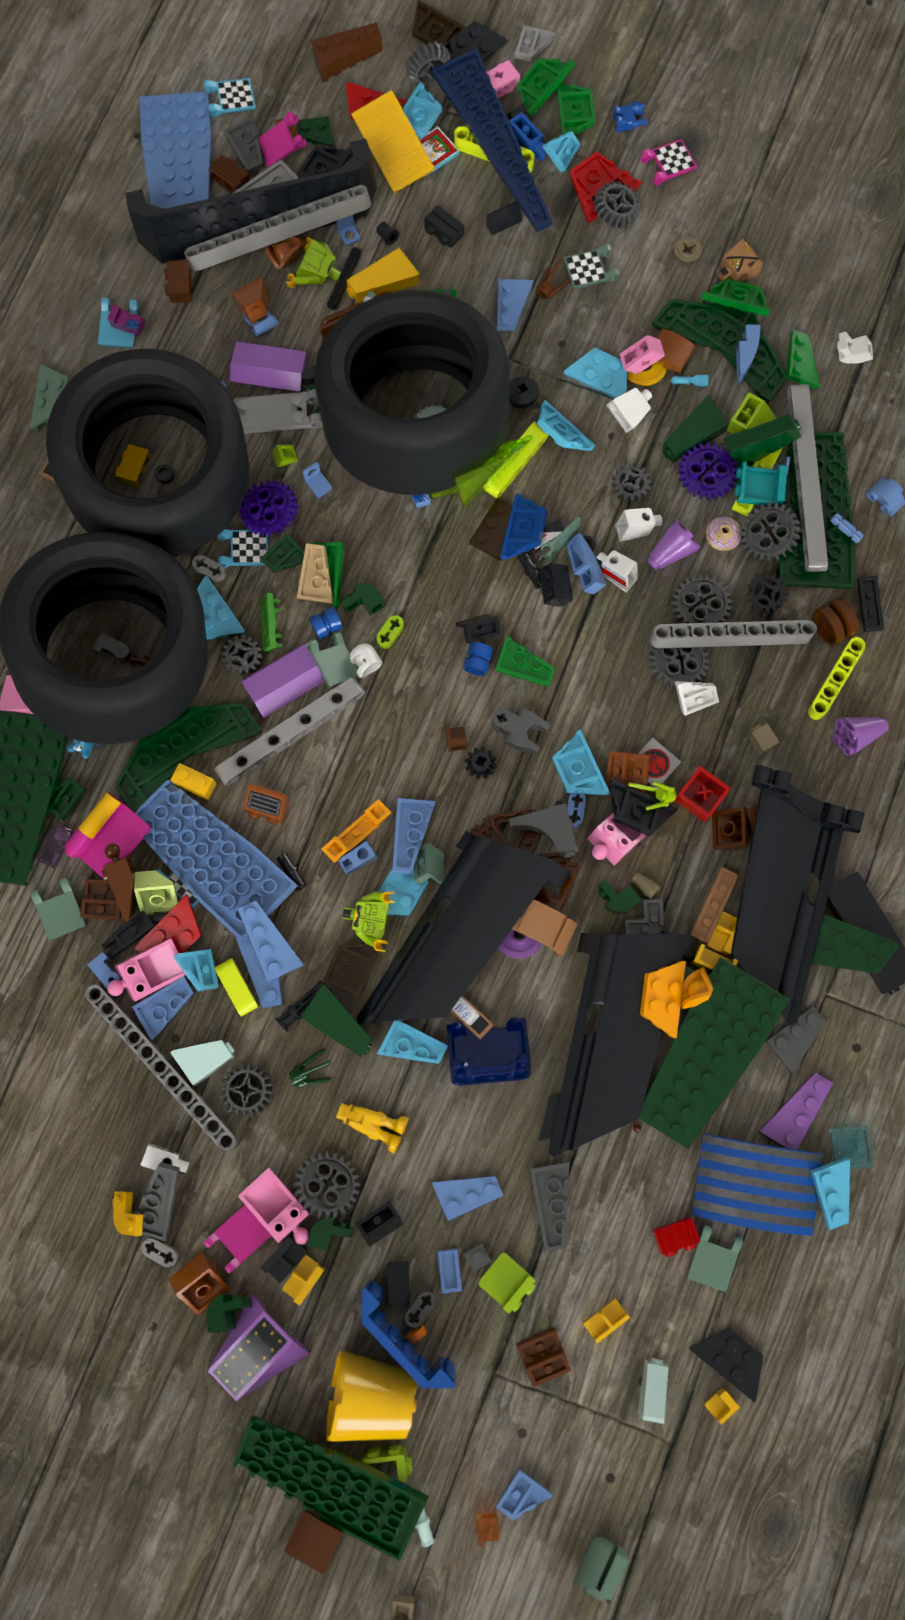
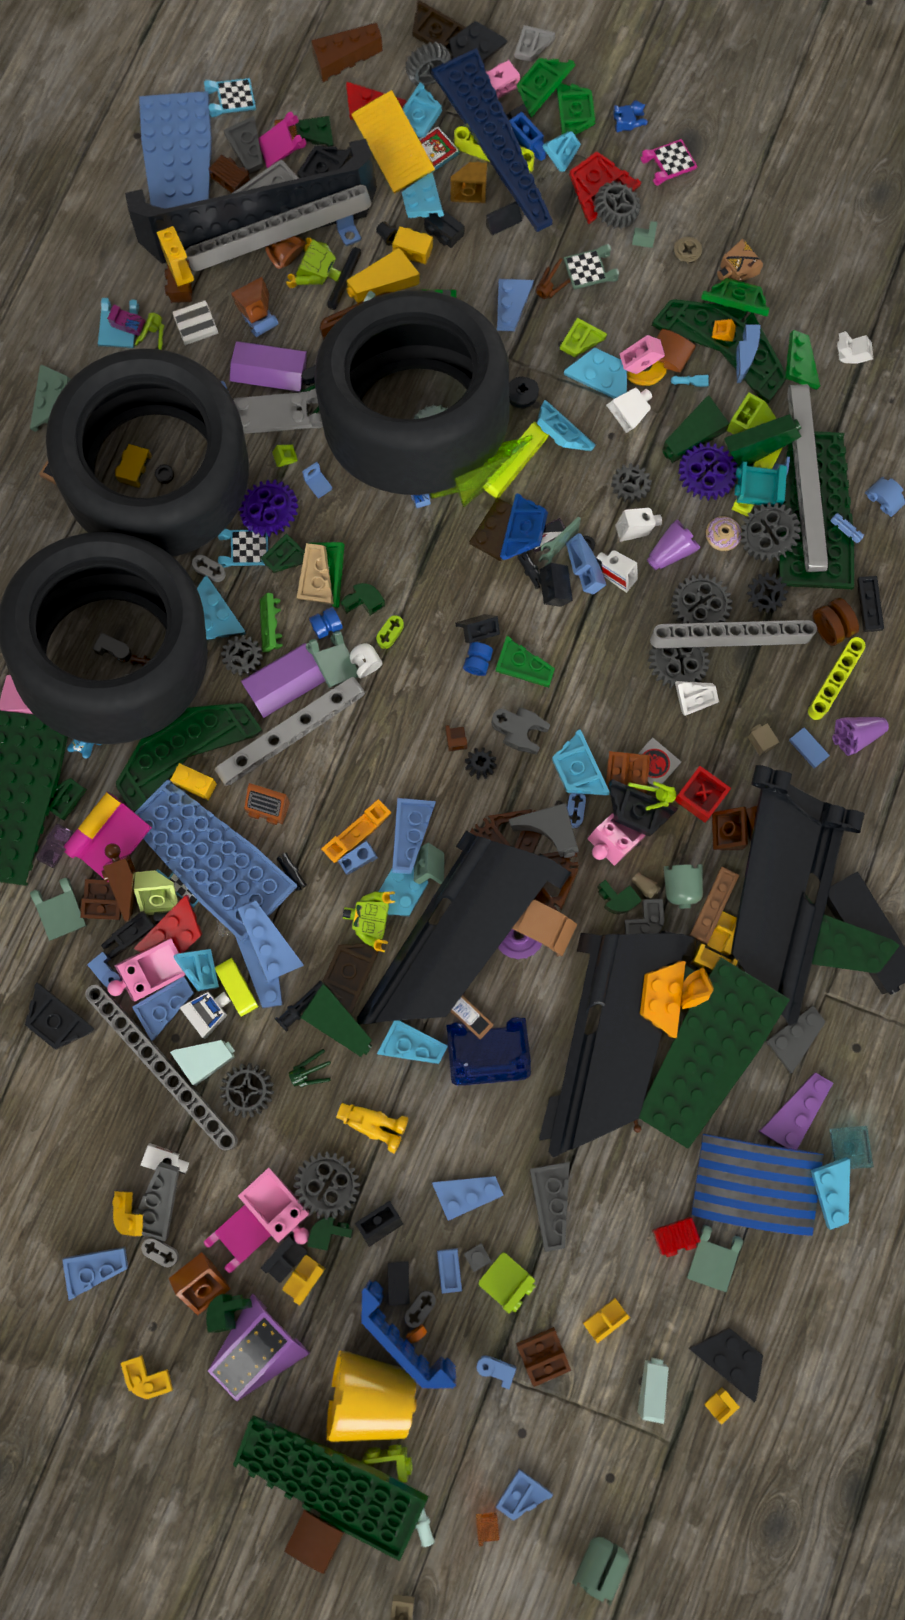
(55, 1020): none -> black wing
(90, 1269): none -> medium blue wing
(141, 1383): none -> yellow plate
(152, 324): none -> lime plant
(175, 256): none -> yellow panel
(195, 322): none -> white tile
(206, 1012): none -> white torso
(413, 244): none -> yellow brick
(422, 198): none -> medium azure wing
(469, 183): none -> pearl gold slope
(496, 1368): none -> medium blue leg
(581, 338): none -> lime wing
(645, 237): none -> sand green panel
(683, 884): none -> sand green cylinder
(724, 330): none -> light orange slope
(809, 747): none -> medium blue tile

